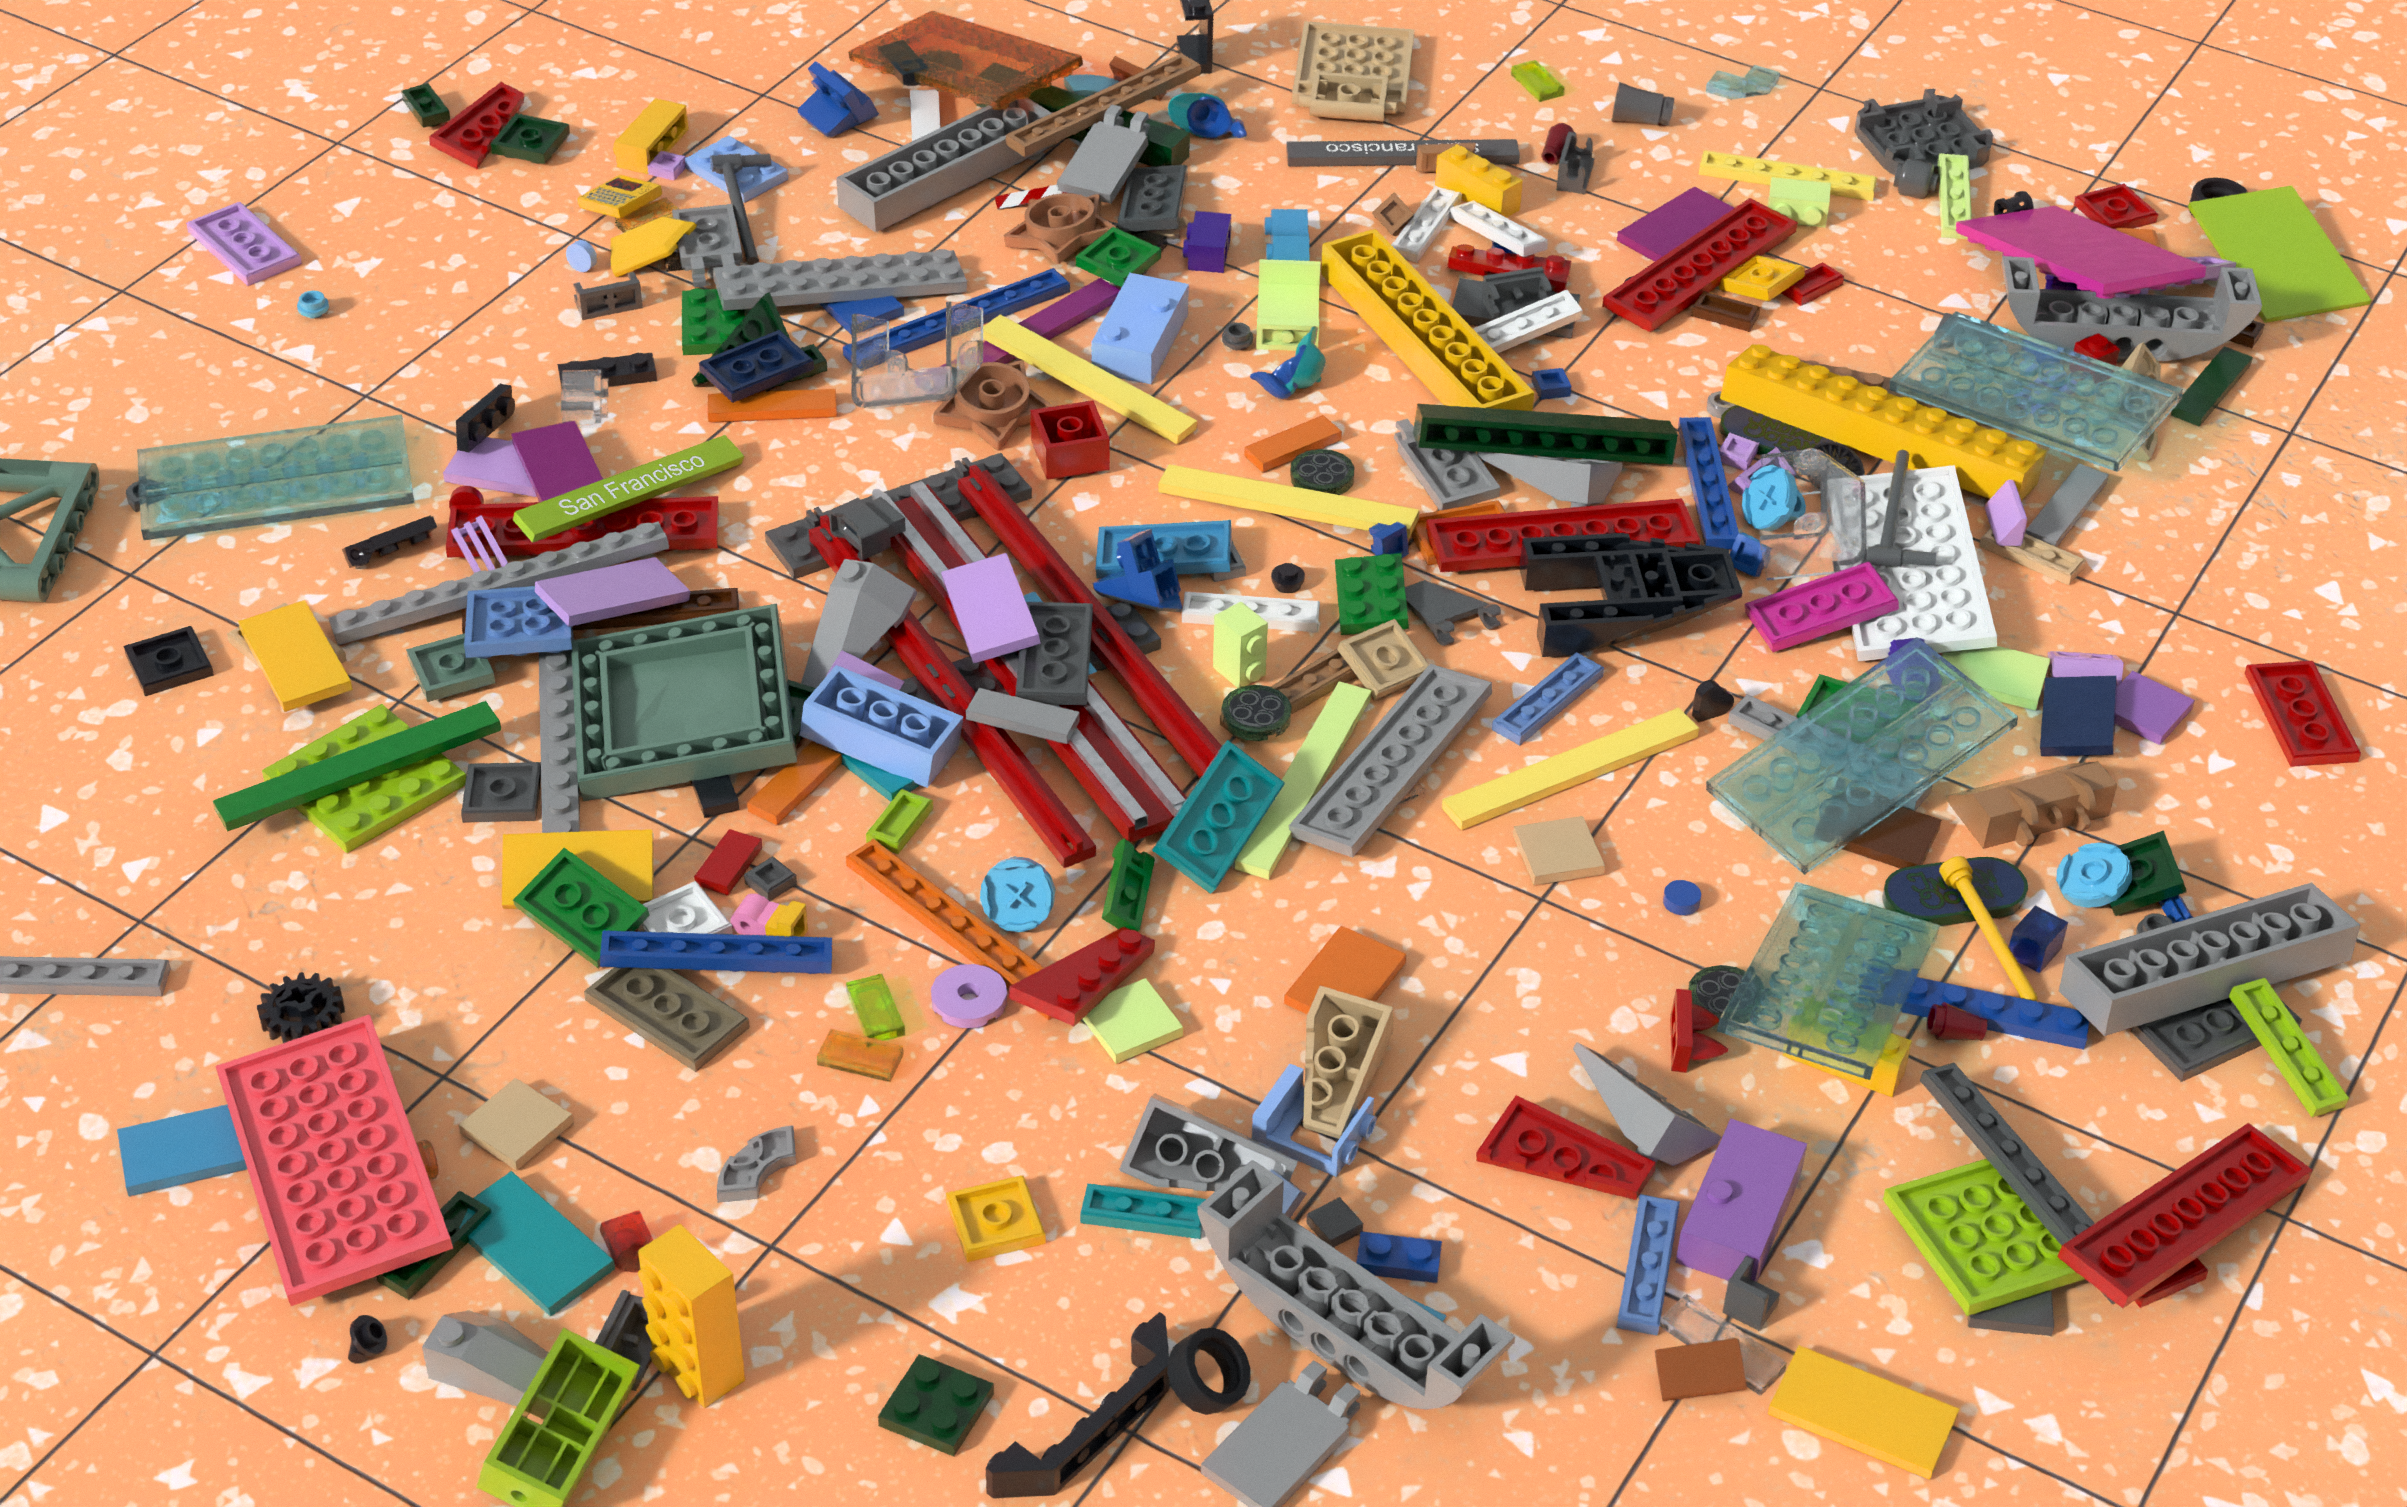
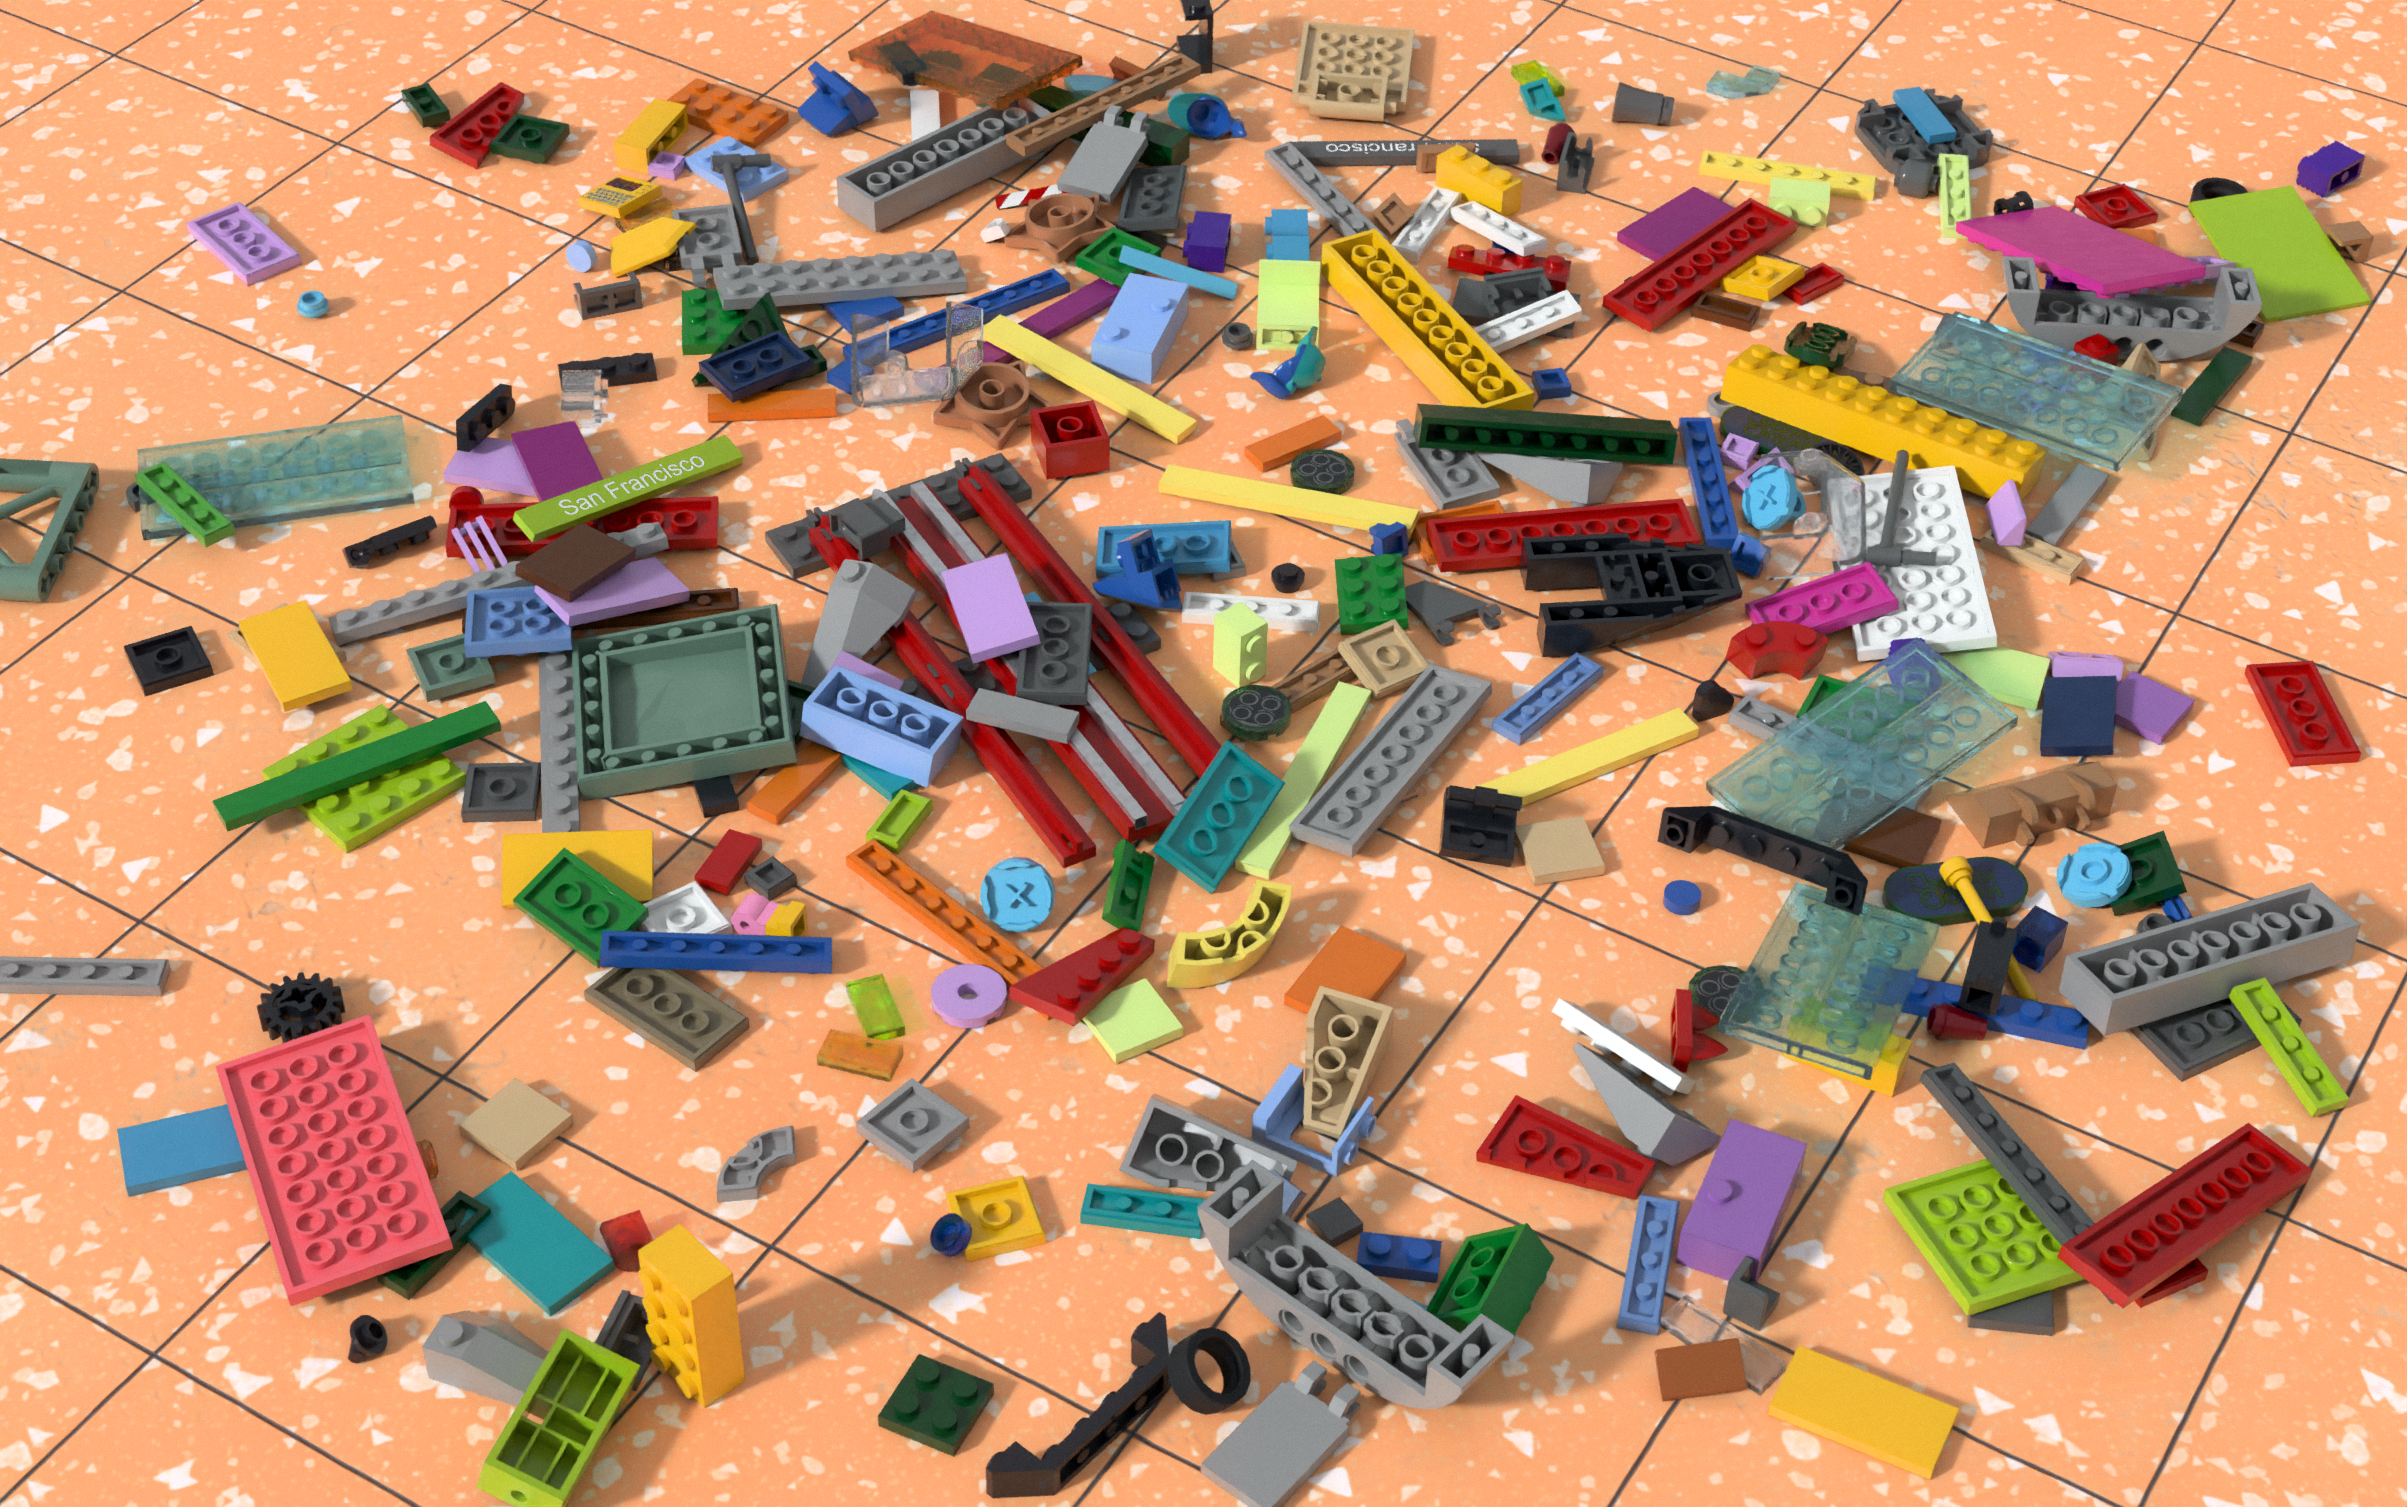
(185, 504): none -> bright green tile
(575, 562): none -> reddish brown tile
(729, 112): none -> orange plate
(841, 376): none -> blue tile
(912, 1125): none -> light grey plate
(951, 1235): none -> clear blue tile
(996, 229): none -> white tile
(1178, 272): none -> medium azure sticker
(1227, 952): none -> light yellow brick
(1318, 190): none -> light grey tile
(1479, 825): none -> black plate
(1493, 1276): none -> green slope
(1541, 101): none -> teal slope
(1611, 1040): none -> white plate
(1777, 648): none -> red brick
(1810, 861): none -> black slope
(1820, 344): none -> dark green tile
(1924, 115): none -> dark azure tile
(1988, 967): none -> black brick
(2329, 168): none -> dark purple brick
(2351, 238): none -> medium nougat panel

